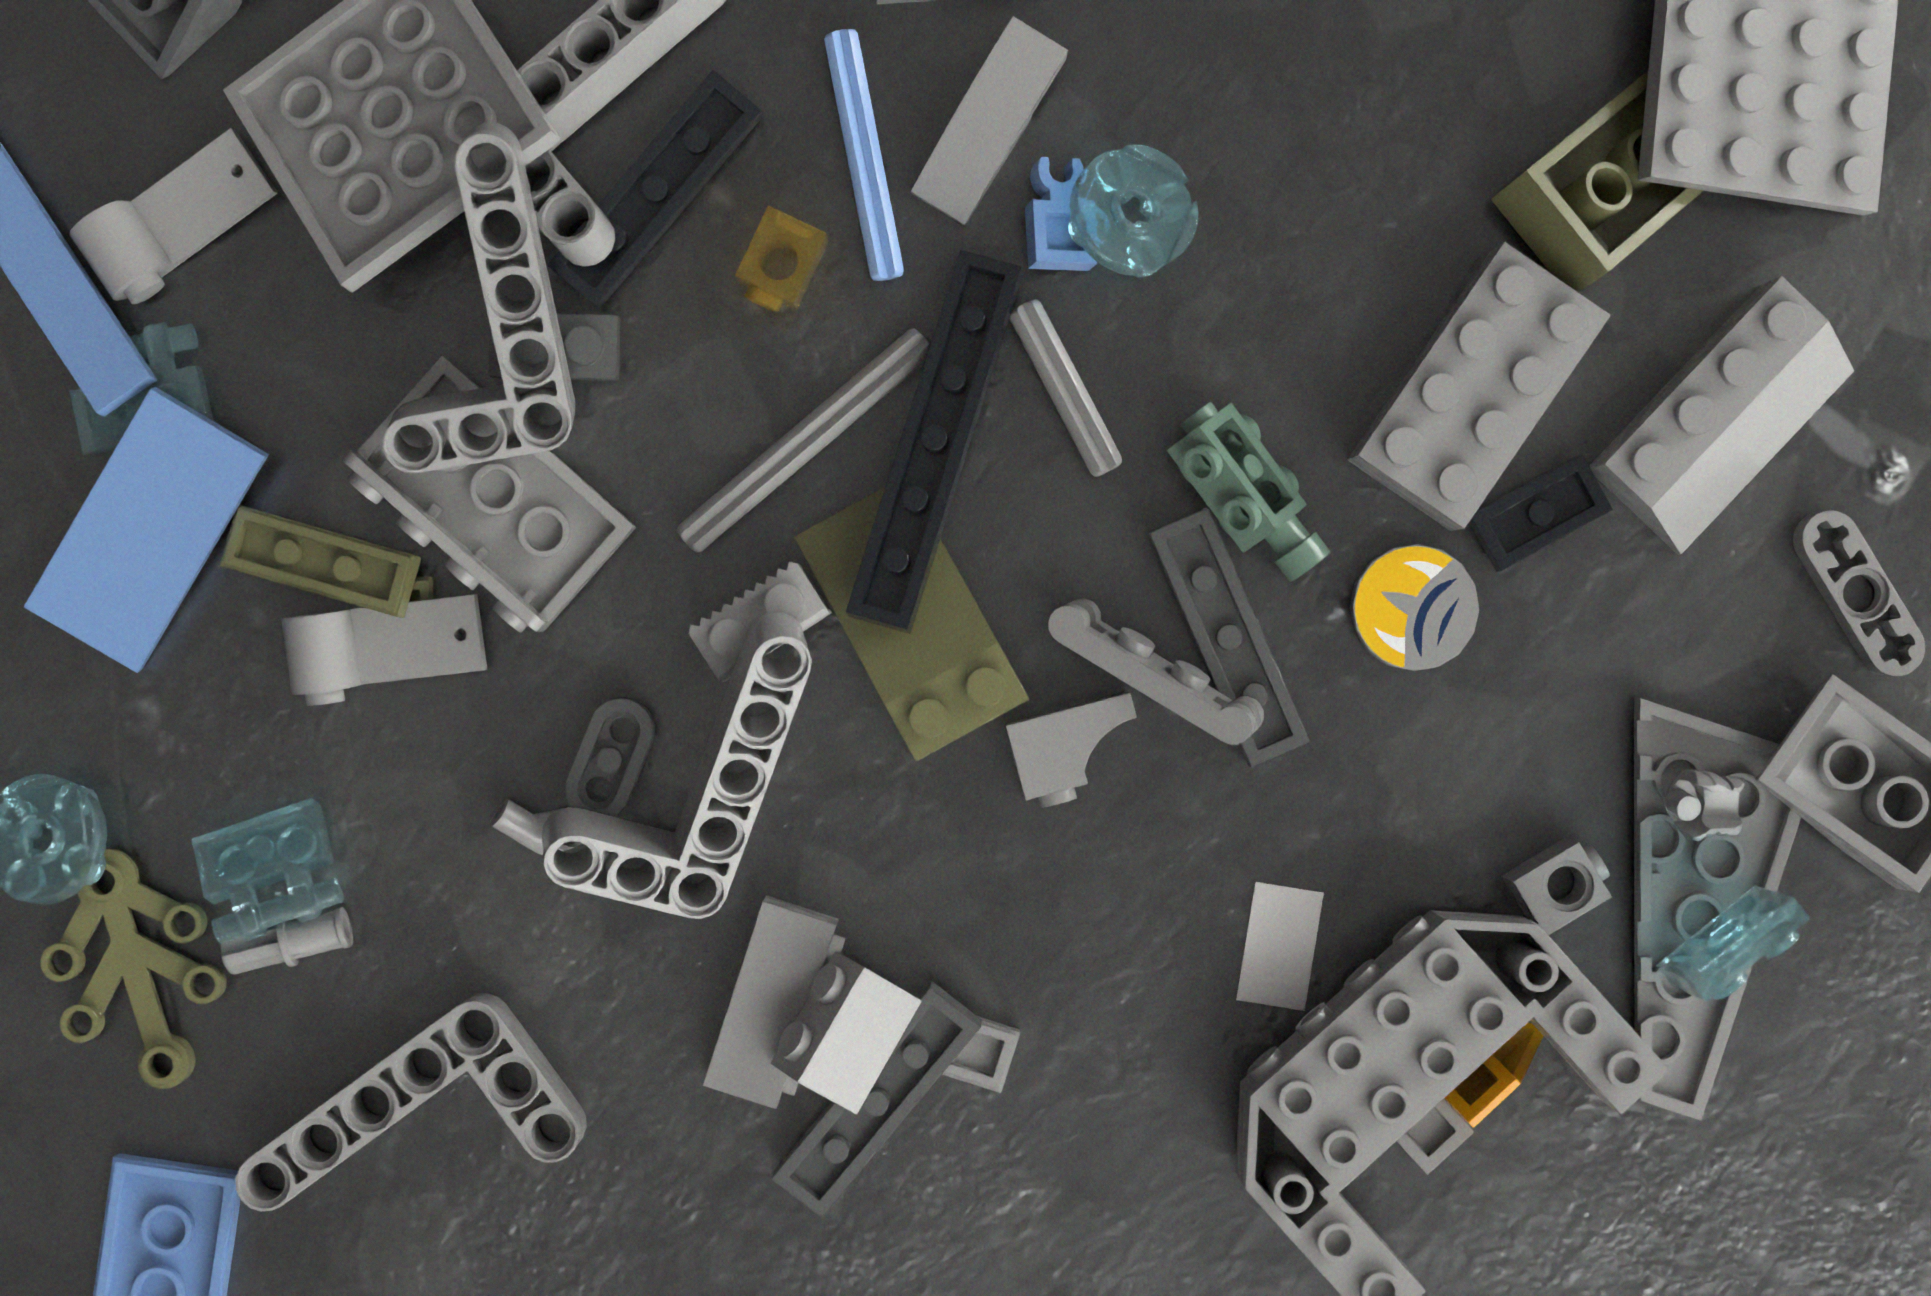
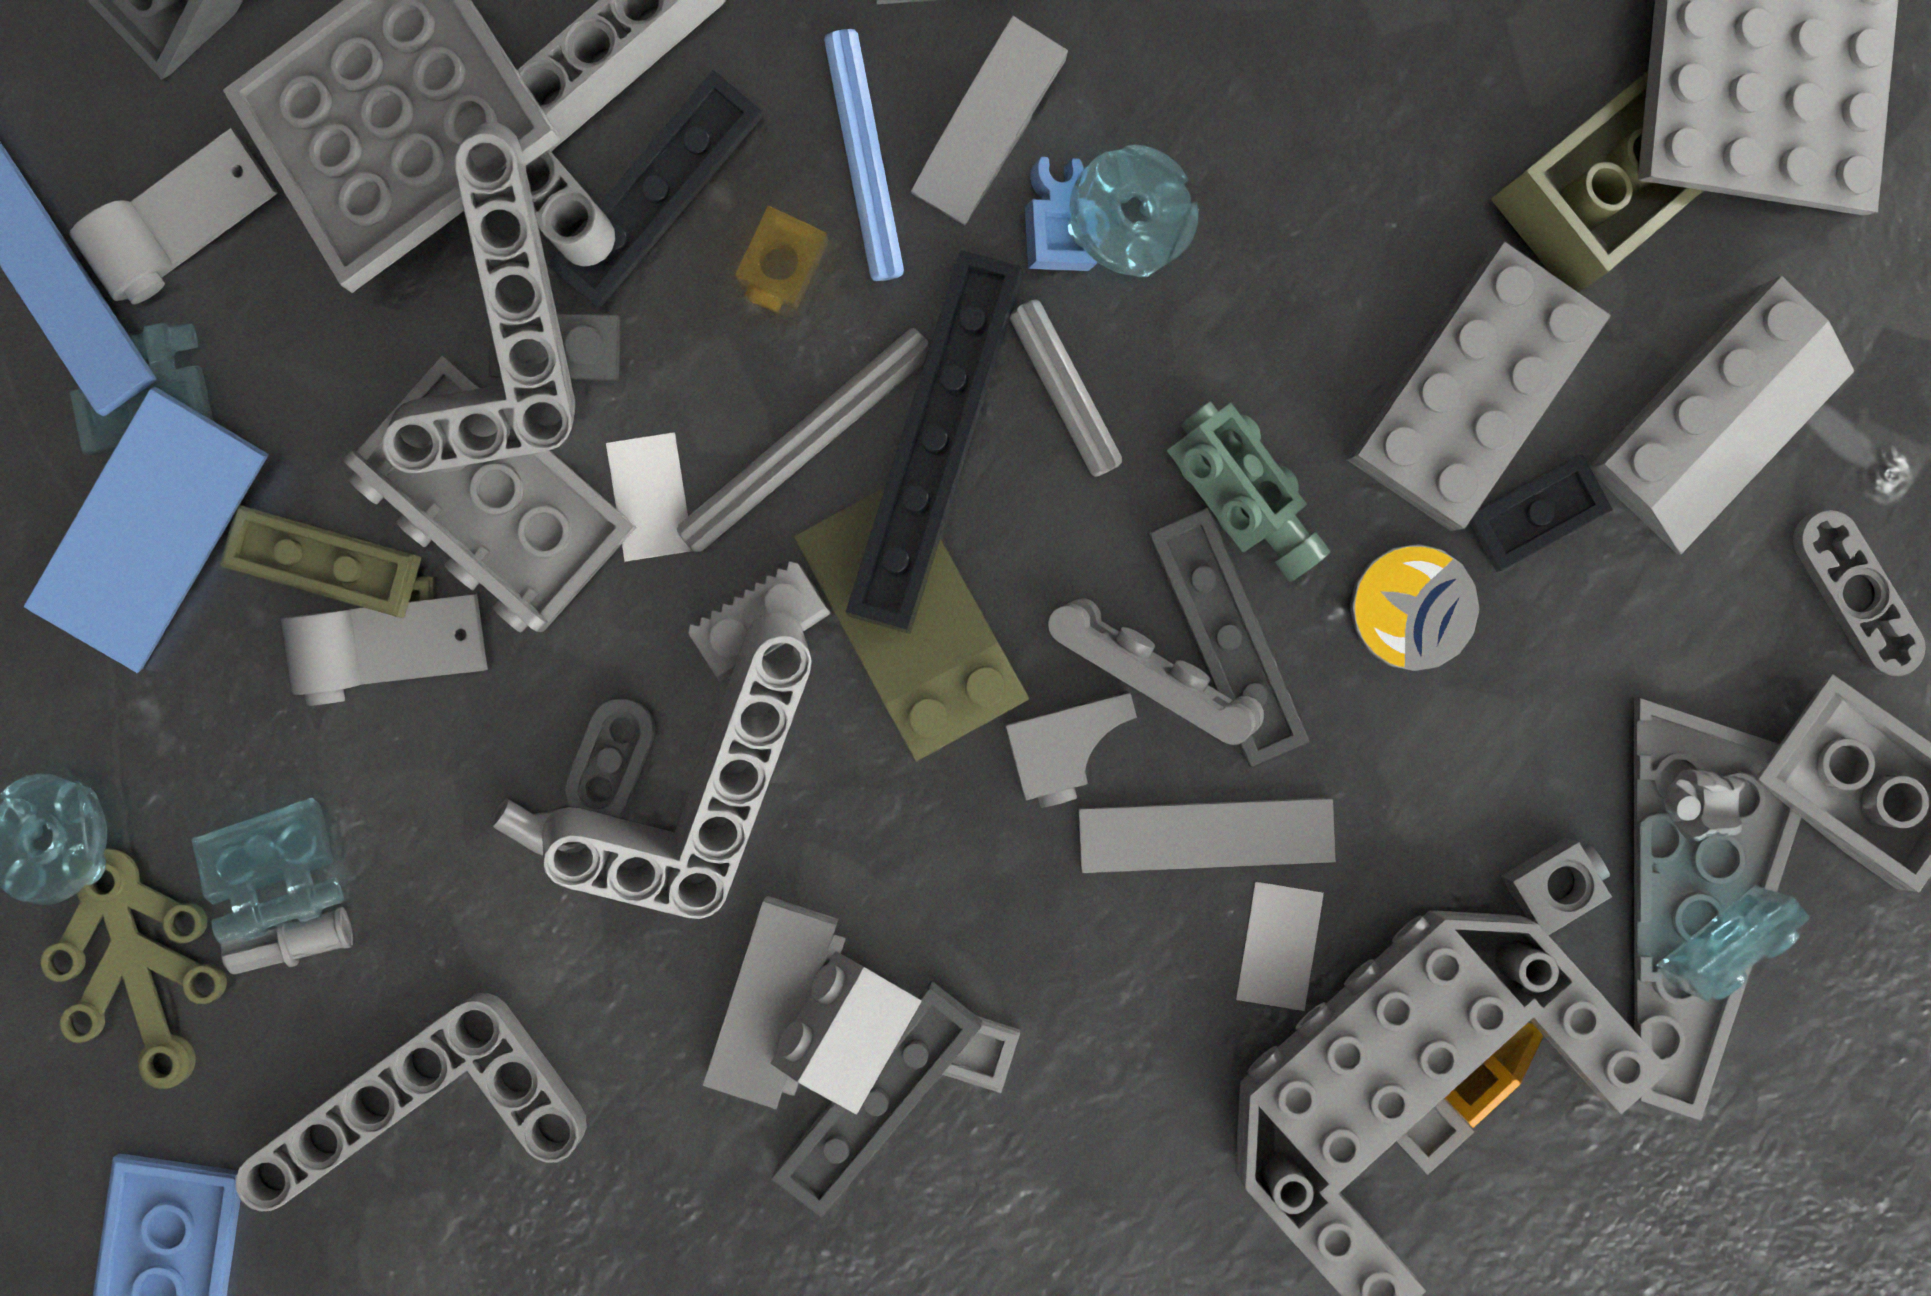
(649, 494): none -> white sticker
(1206, 835): none -> light grey tile

